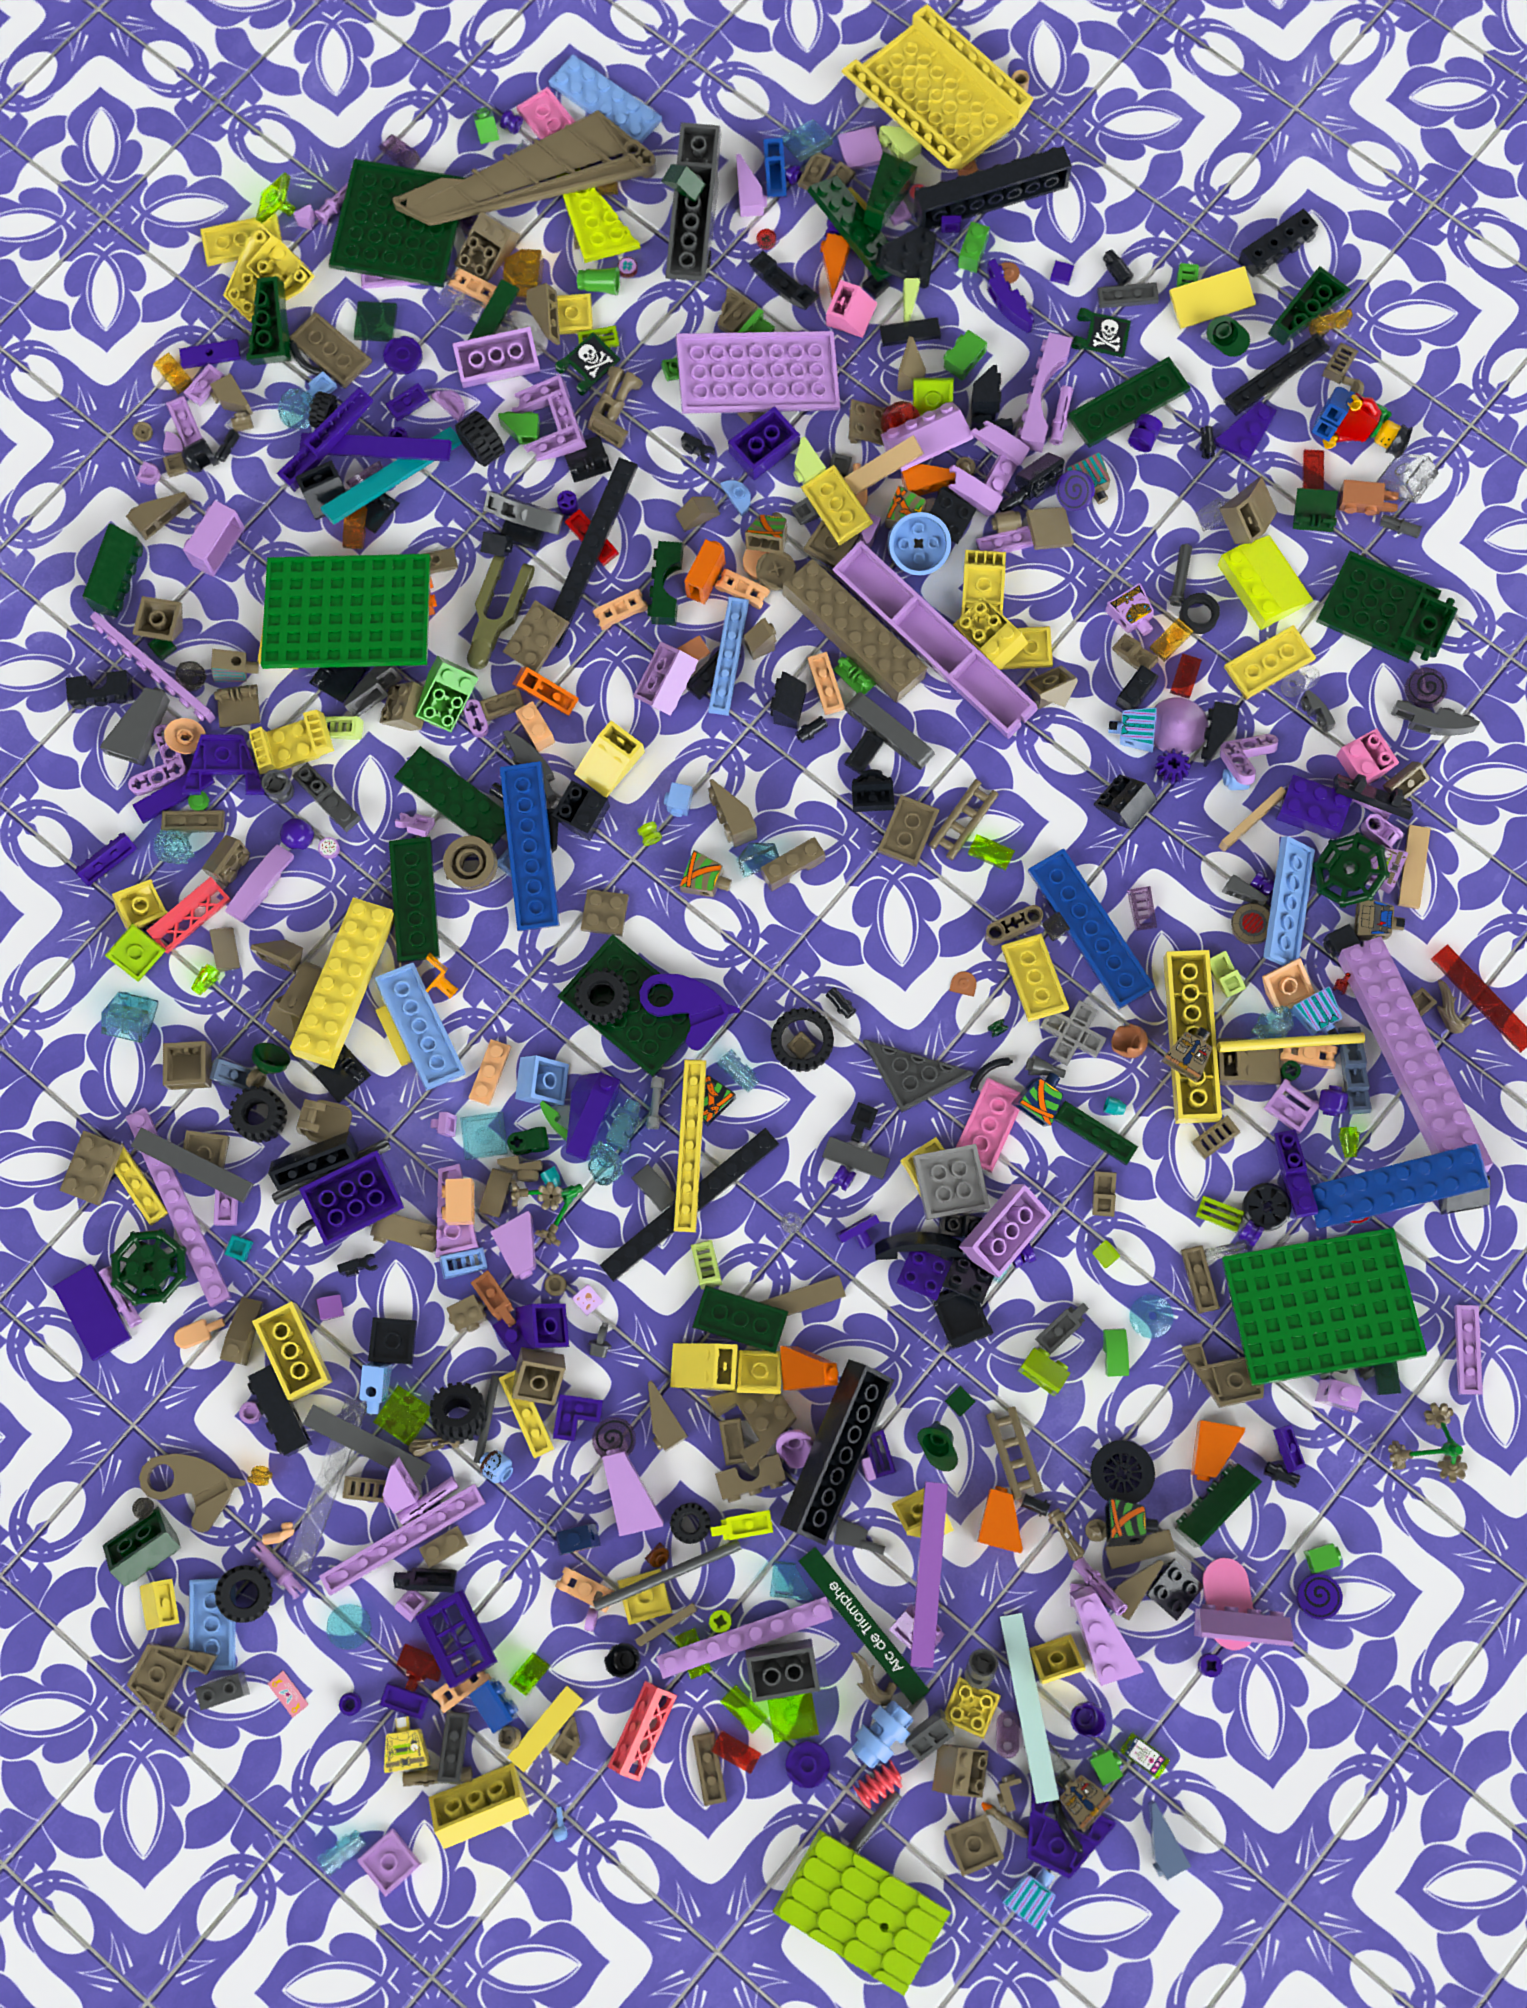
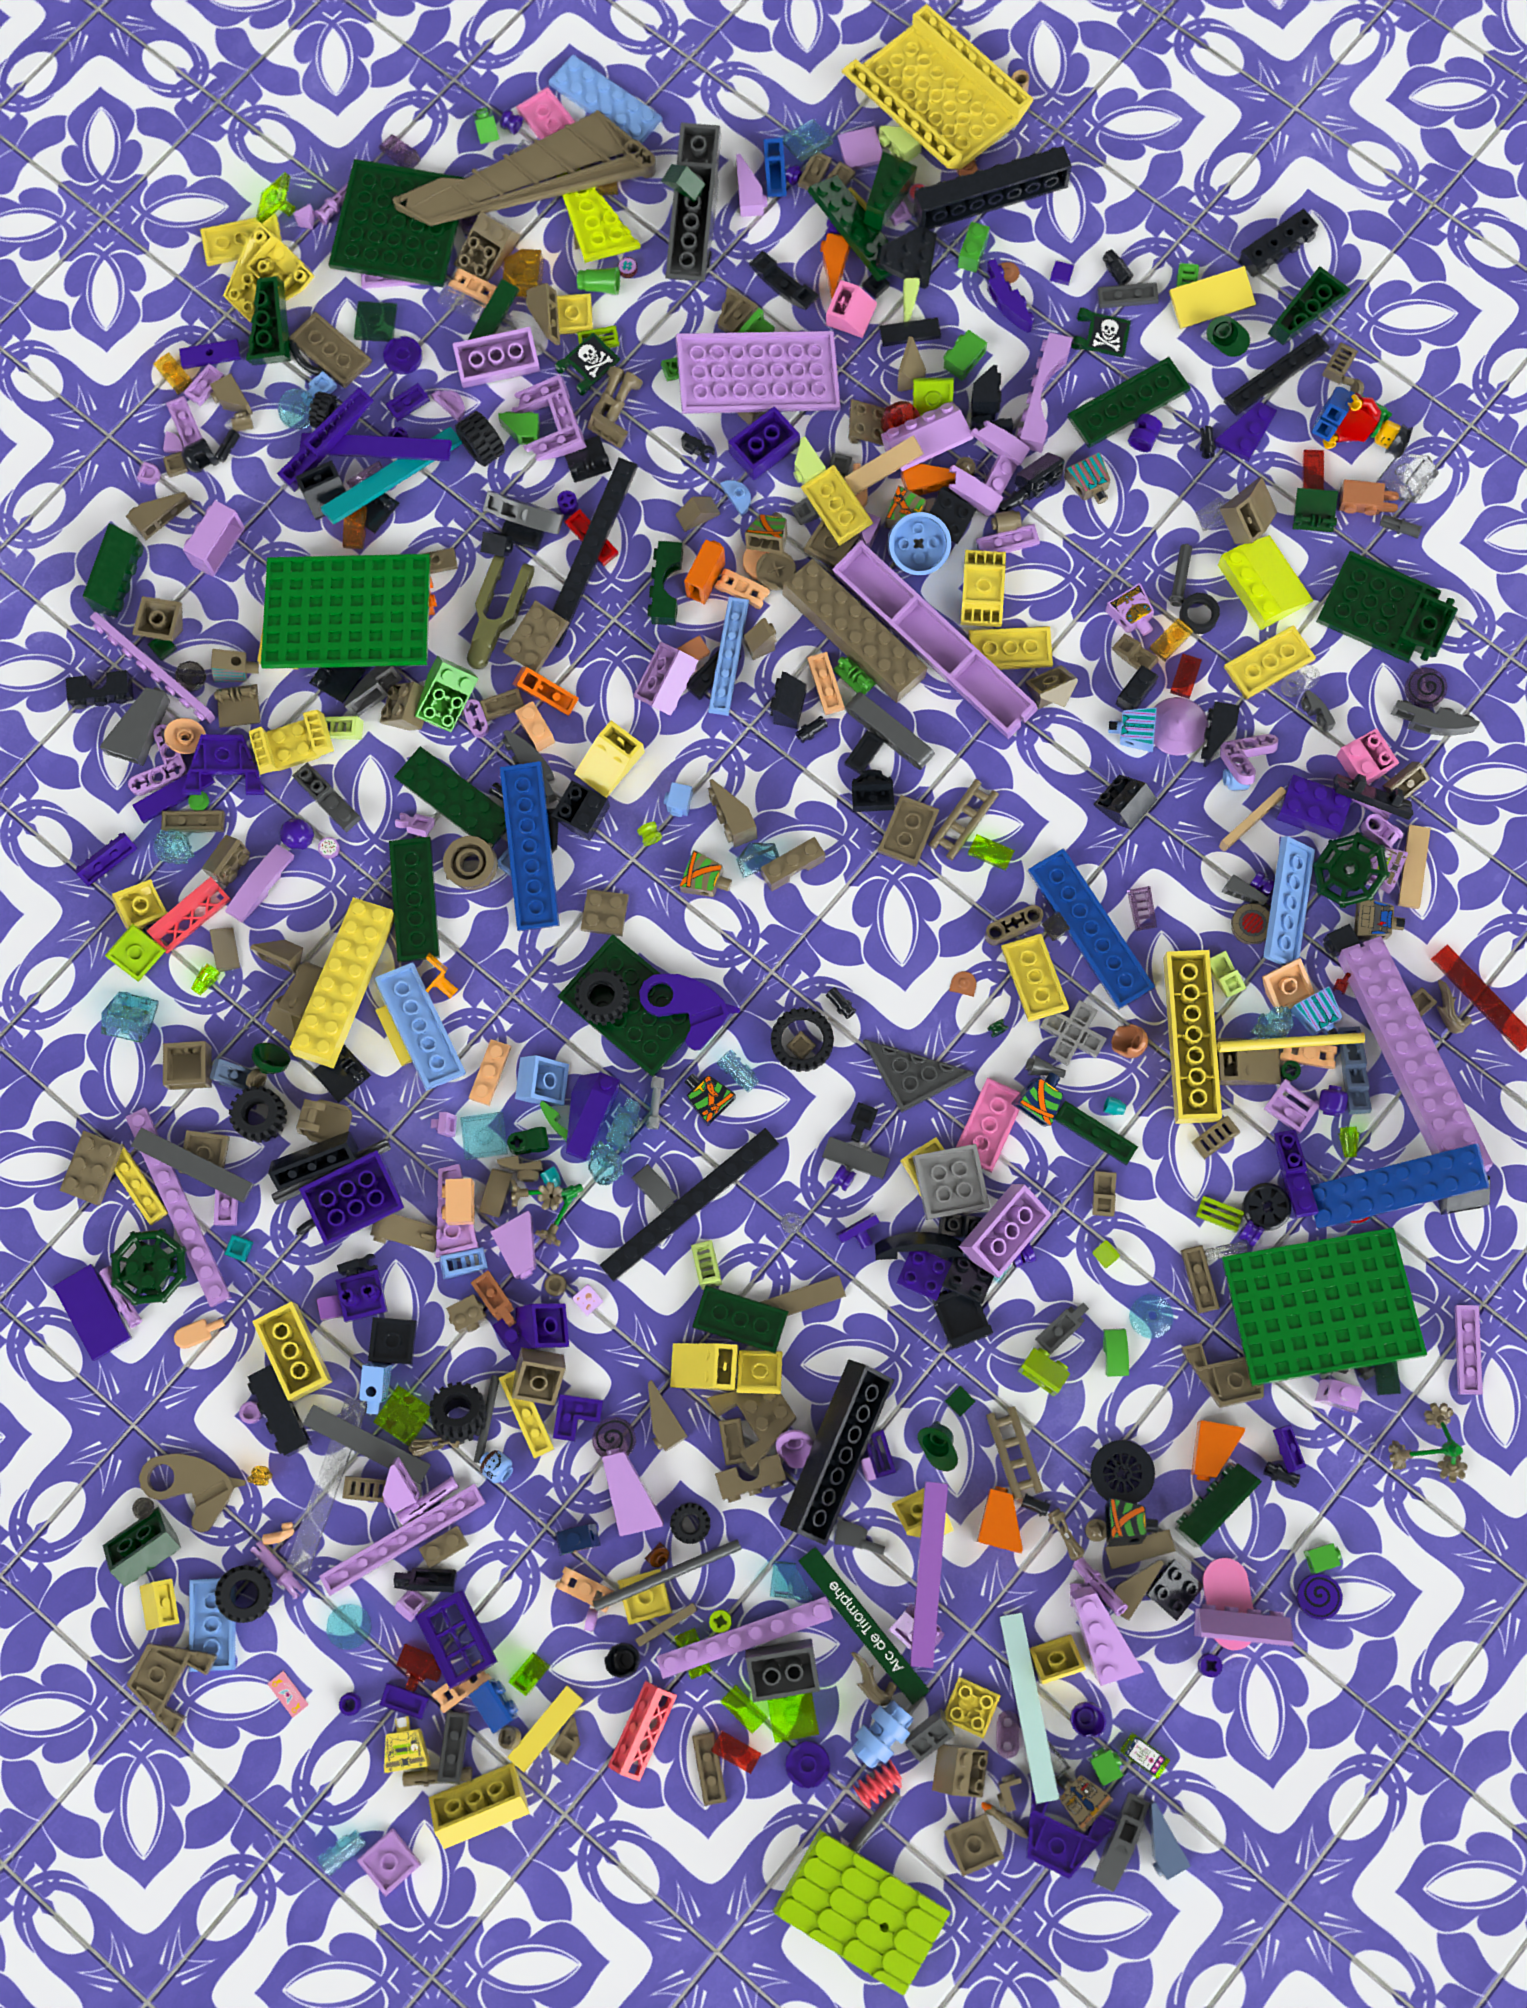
(142, 431): dark tan tile -> none
(222, 1691): dark grey brick -> none
(241, 1332): dark tan slope -> none
(277, 786): dark grey wheel -> none
(361, 1296): none -> dark purple plate
(561, 1832): light blue hand -> none
(599, 1346): dark grey piece -> none
(620, 609): light nougat plate -> none
(690, 1146): light yellow tile -> none
(744, 1526): neon yellow hinge -> none
(766, 239): clear red tile -> none
(806, 1370): orange slope -> none
(950, 224): dark purple tile -> none
(981, 1668): dark grey wheel -> none
(986, 1069): black piece -> none
(991, 633): light yellow slope -> none
(1031, 1898): torso -> none
(1049, 528): dark tan tile -> none
(1059, 423): lavender pin -> none
(1065, 1828): black piece -> none
(1075, 490): dark purple tile -> none
(1121, 1843): none -> dark grey slope
(1179, 762): dark purple gear -> none
(1190, 1054): torso -> none
(1336, 320): clear yellow plate -> none

